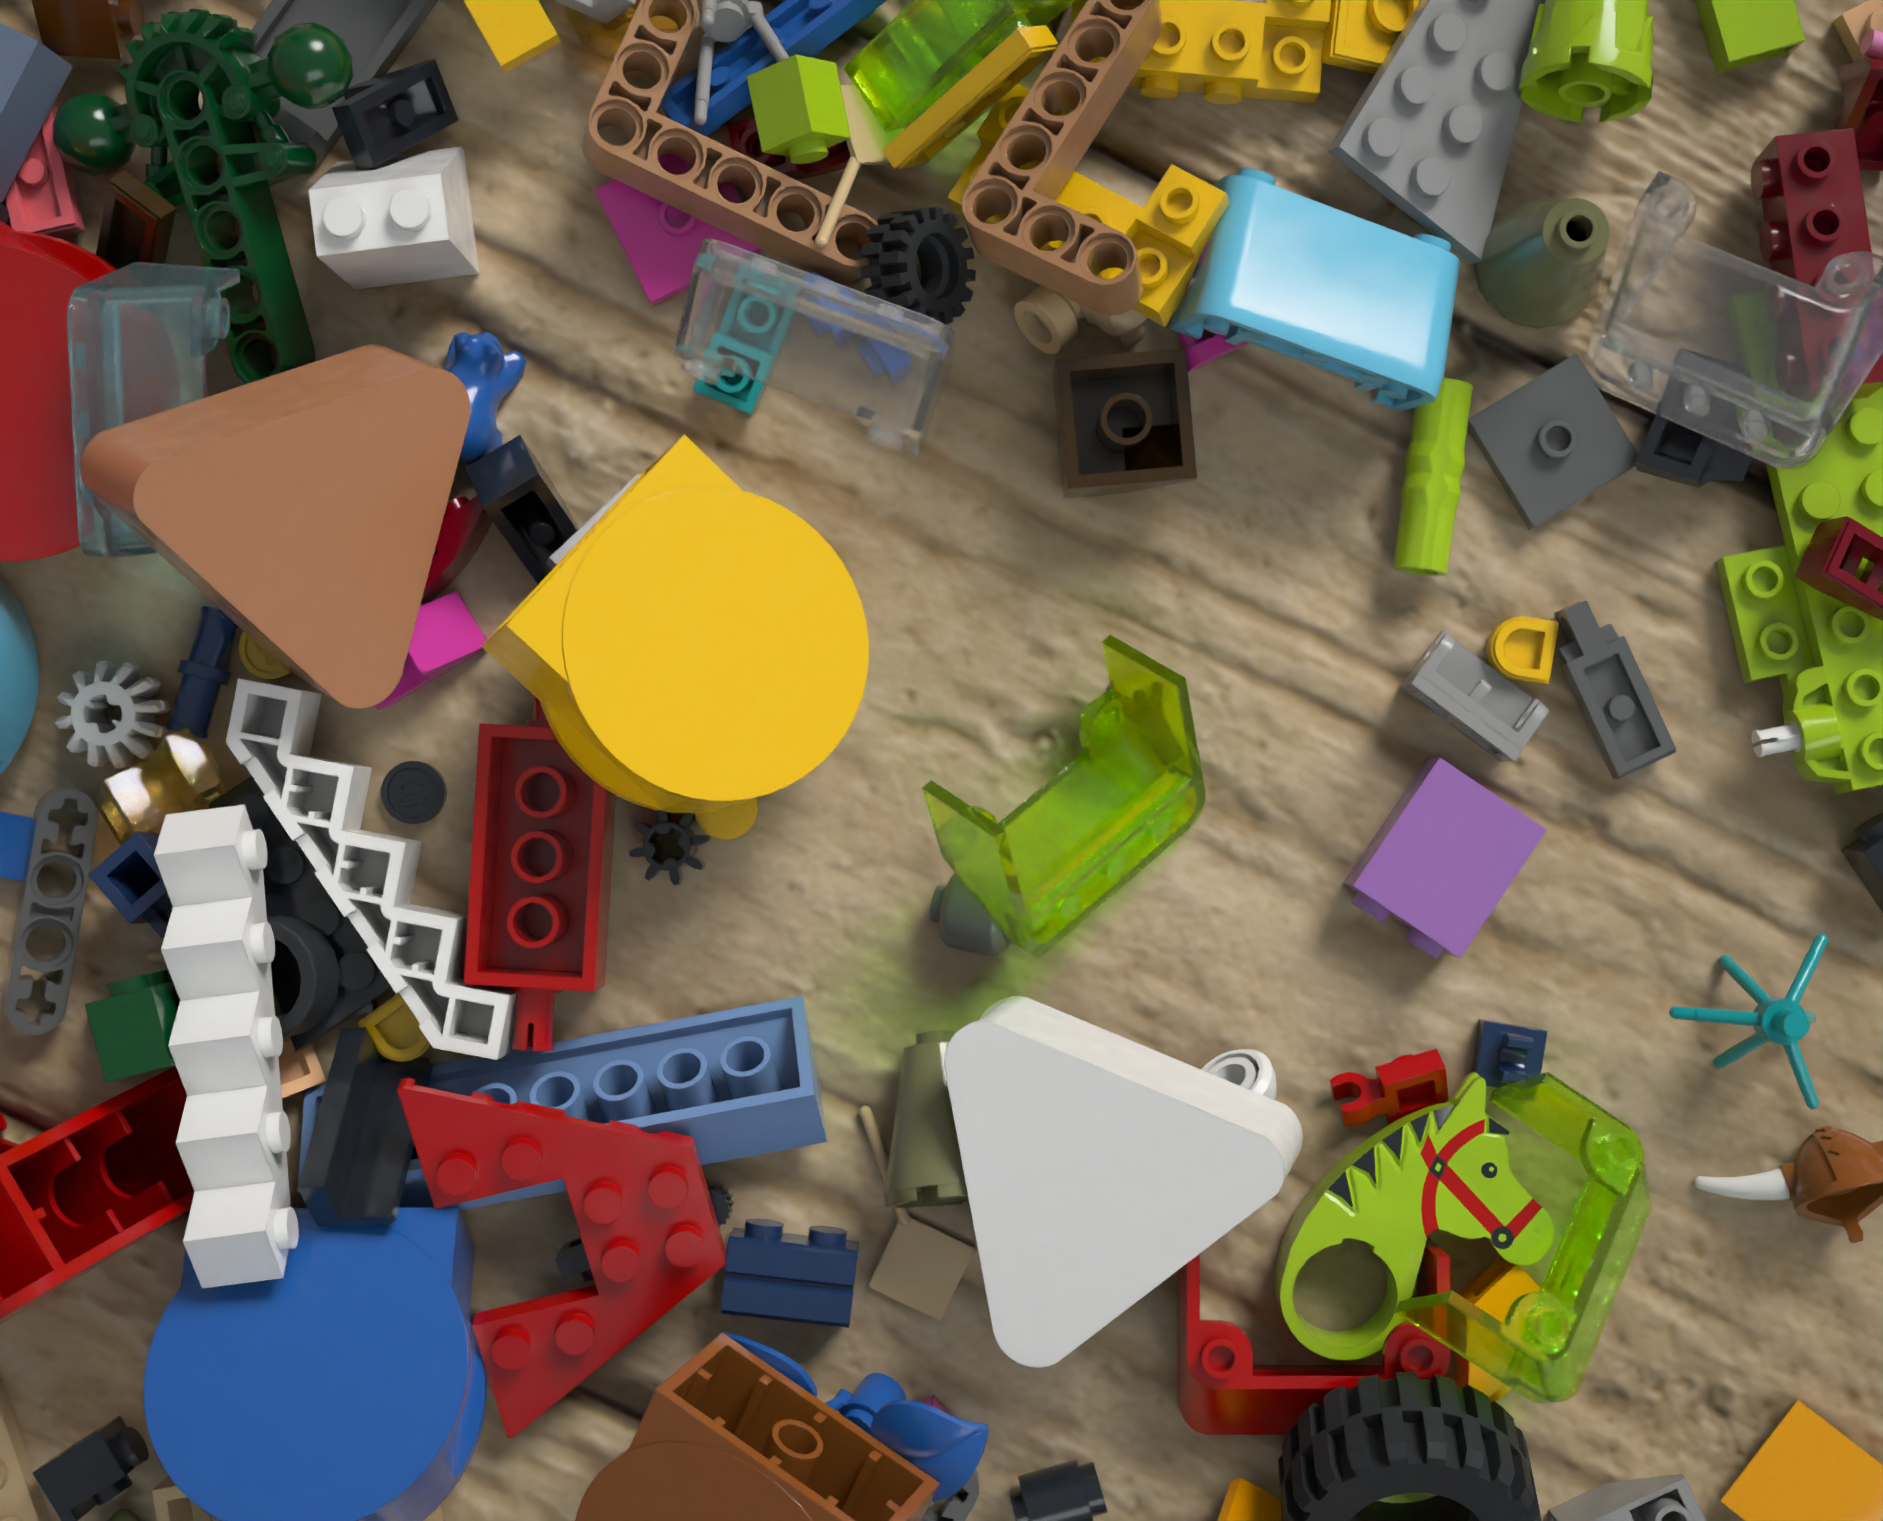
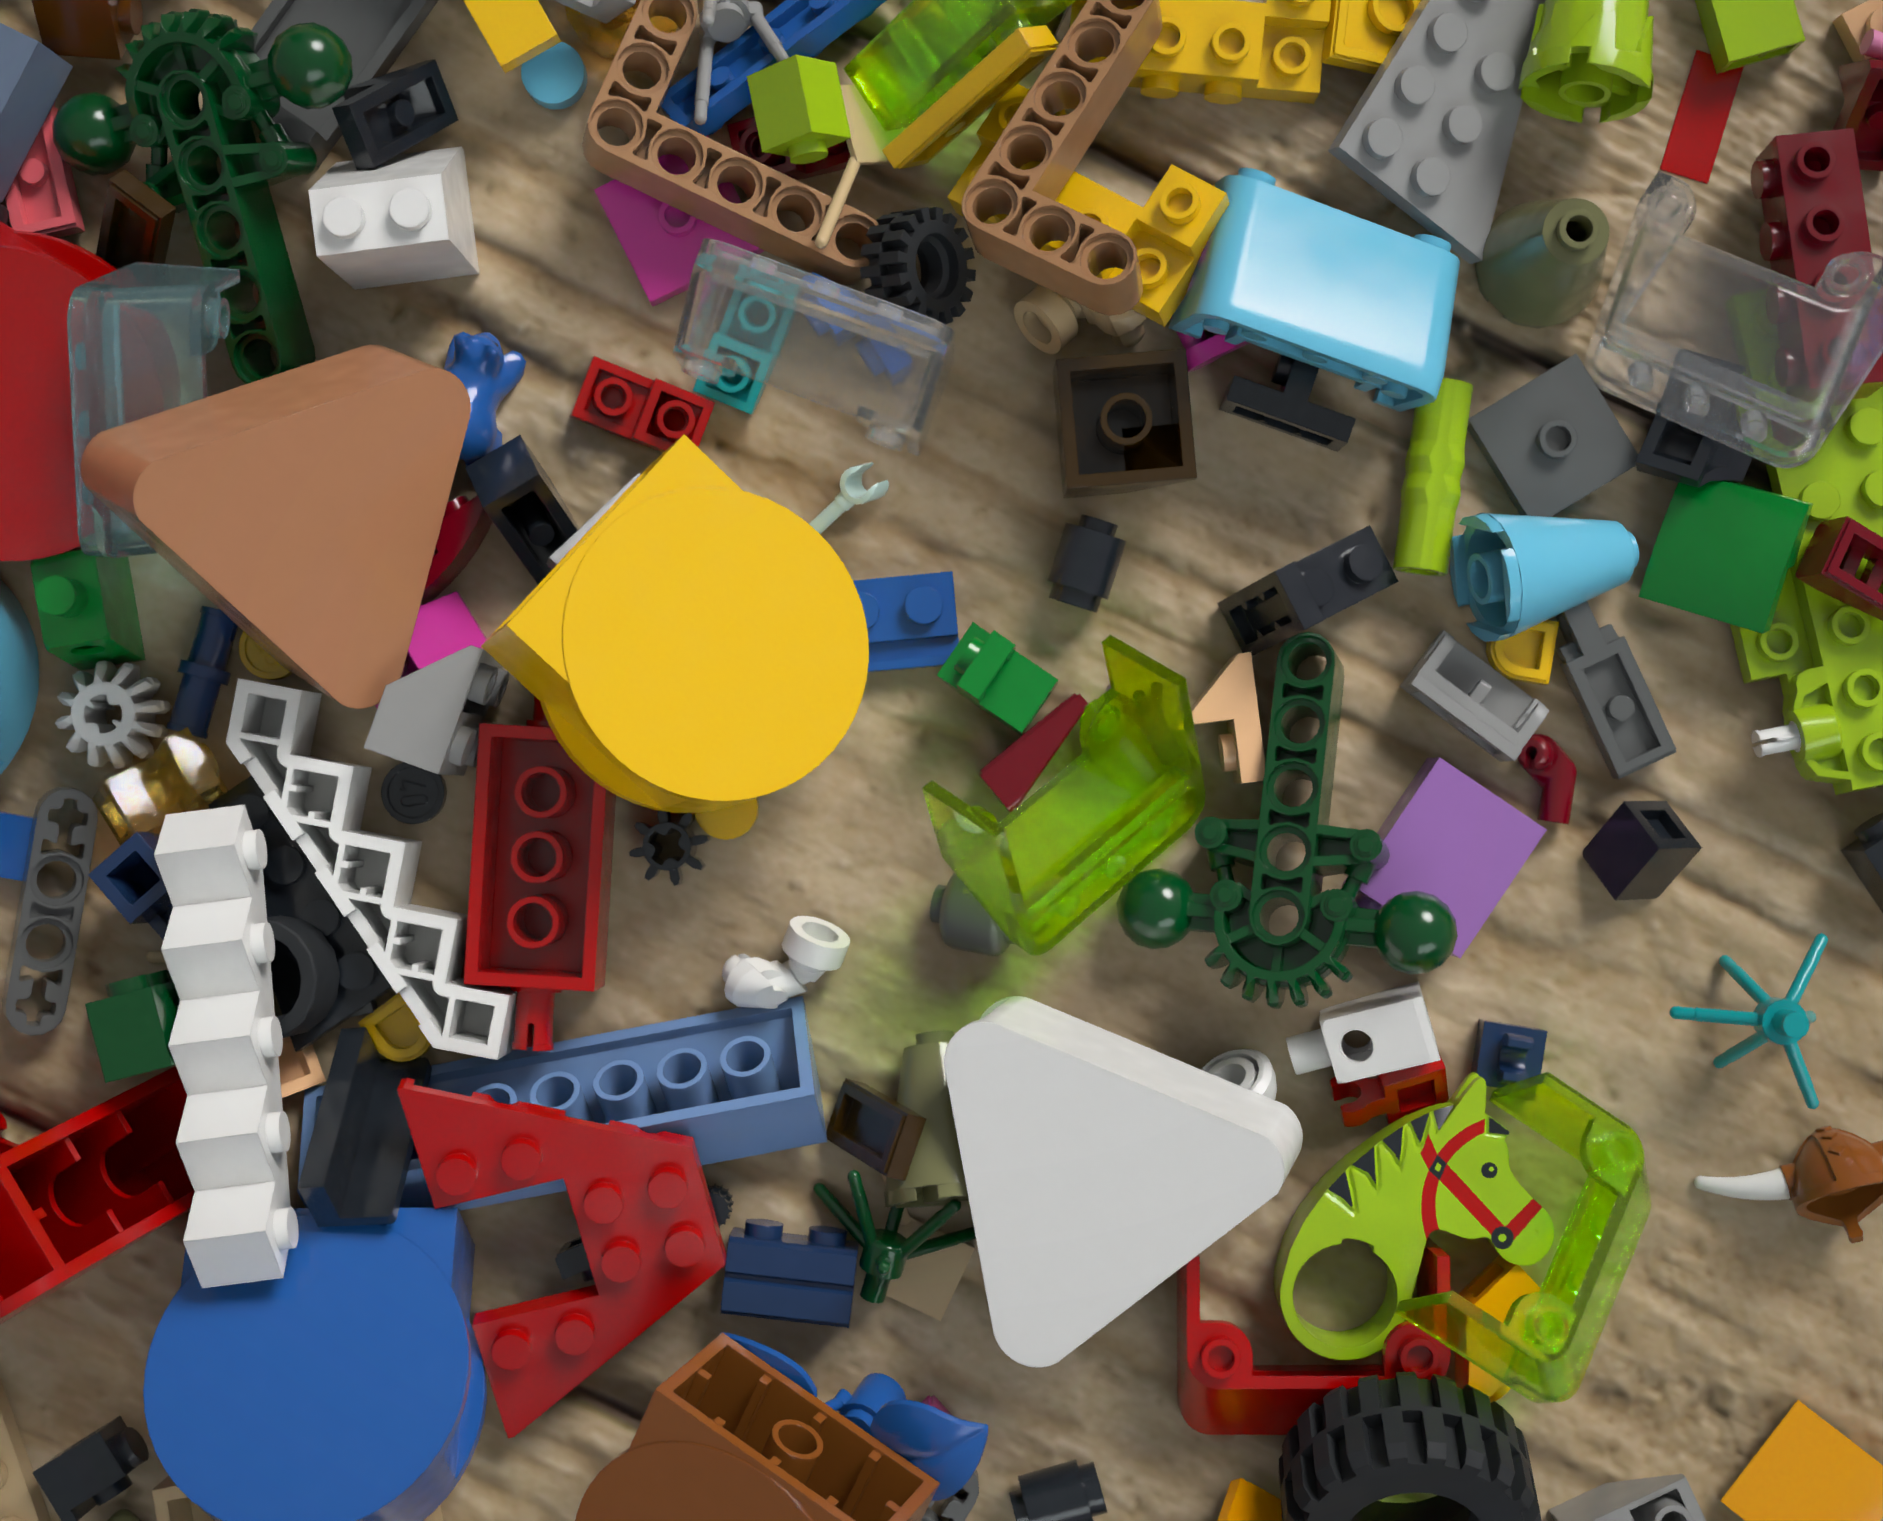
(87, 605): none -> green torso
(437, 711): none -> light grey slope
(555, 77): none -> medium azure tile
(639, 407): none -> red slope
(811, 948): none -> white arm
(851, 493): none -> light aqua hand
(875, 1129): none -> dark brown tile
(886, 1249): none -> dark green plant
(909, 620): none -> blue plate
(997, 678): none -> green brick
(1022, 762): none -> dark red slope
(1086, 563): none -> black brick
(1234, 700): none -> light nougat slope
(1289, 407): none -> black bracket
(1307, 591): none -> black bracket
(1393, 1021): none -> white torso
(1409, 931): none -> dark green piece
(1534, 568): none -> medium azure cone
(1553, 773): none -> dark red arm
(1640, 850): none -> black panel
(1700, 119): none -> red sticker
(1726, 552): none -> green slope

